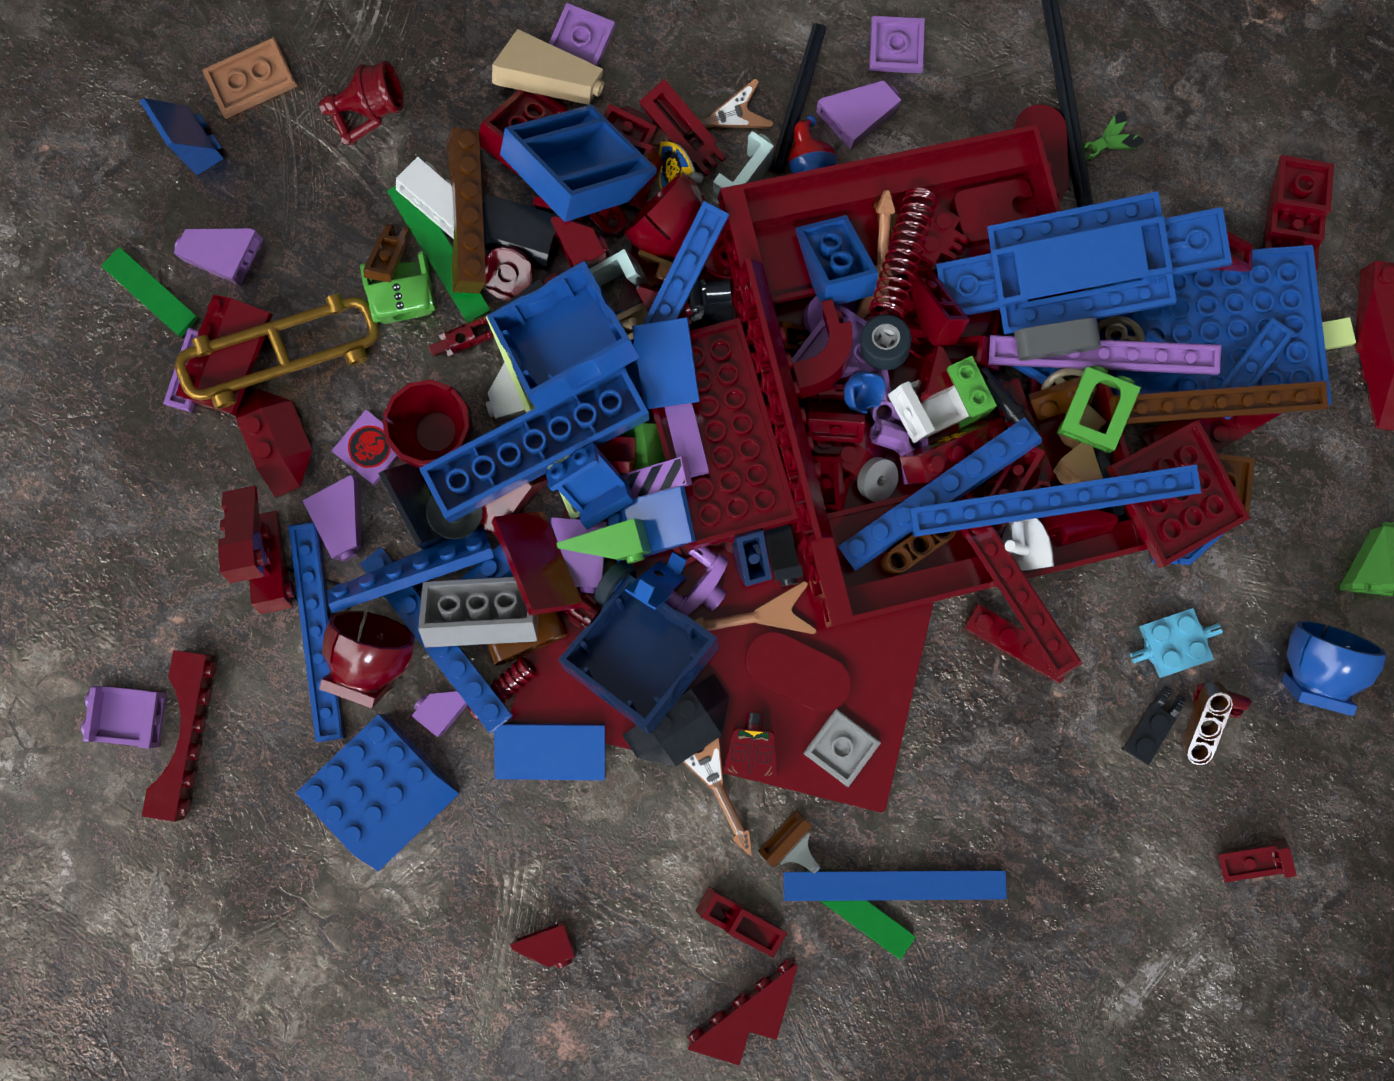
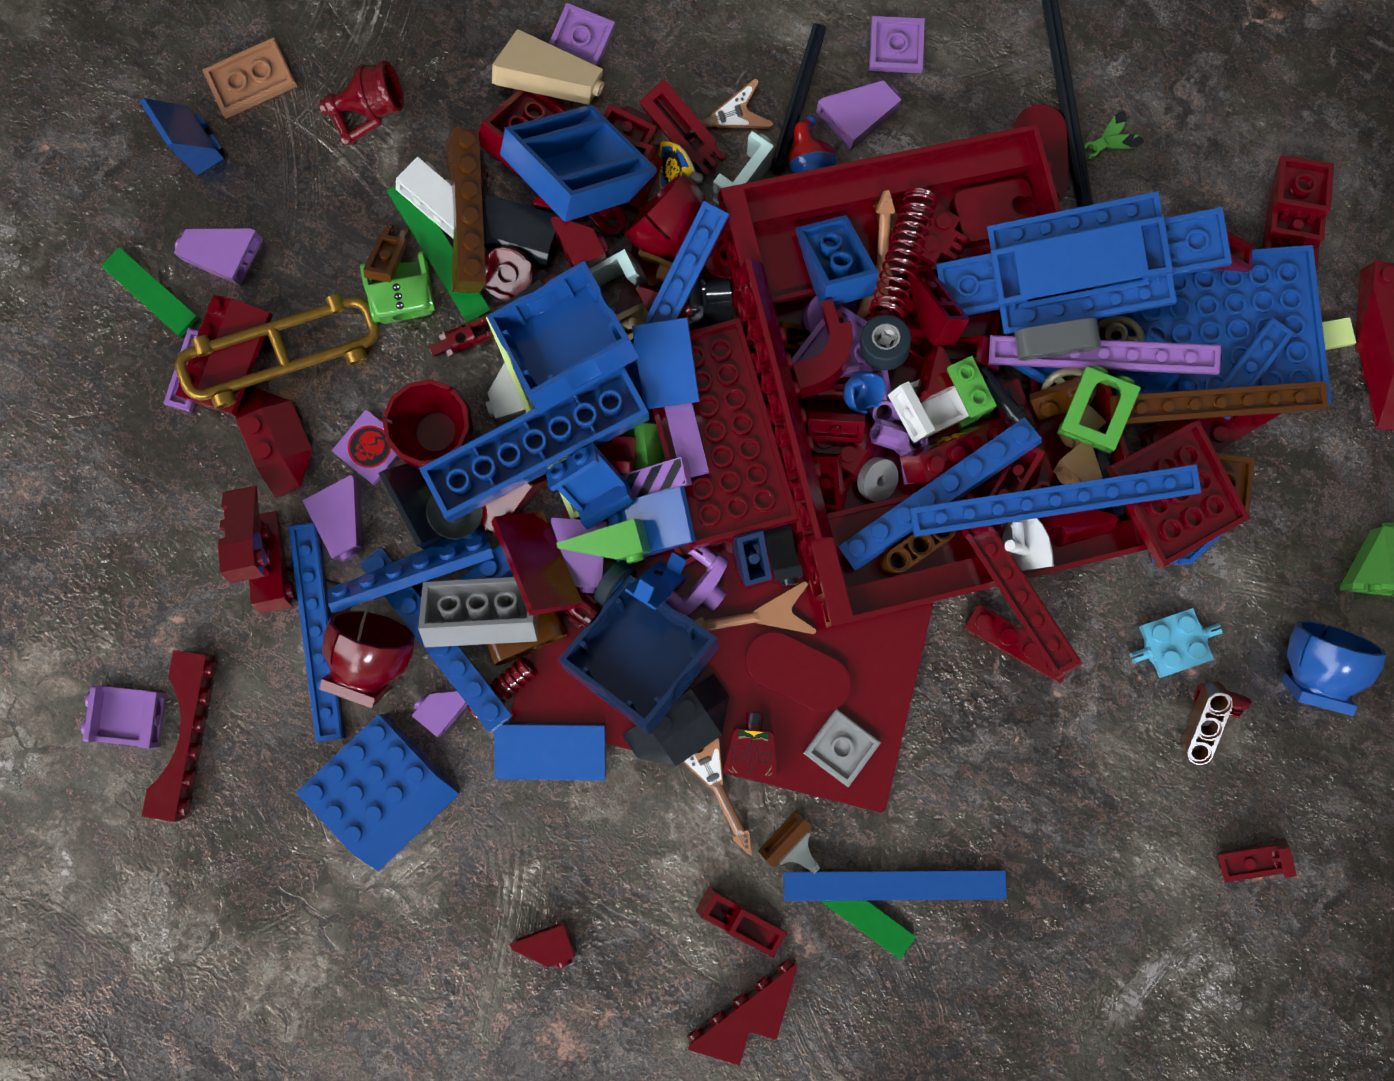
(1153, 727): black hinge -> none

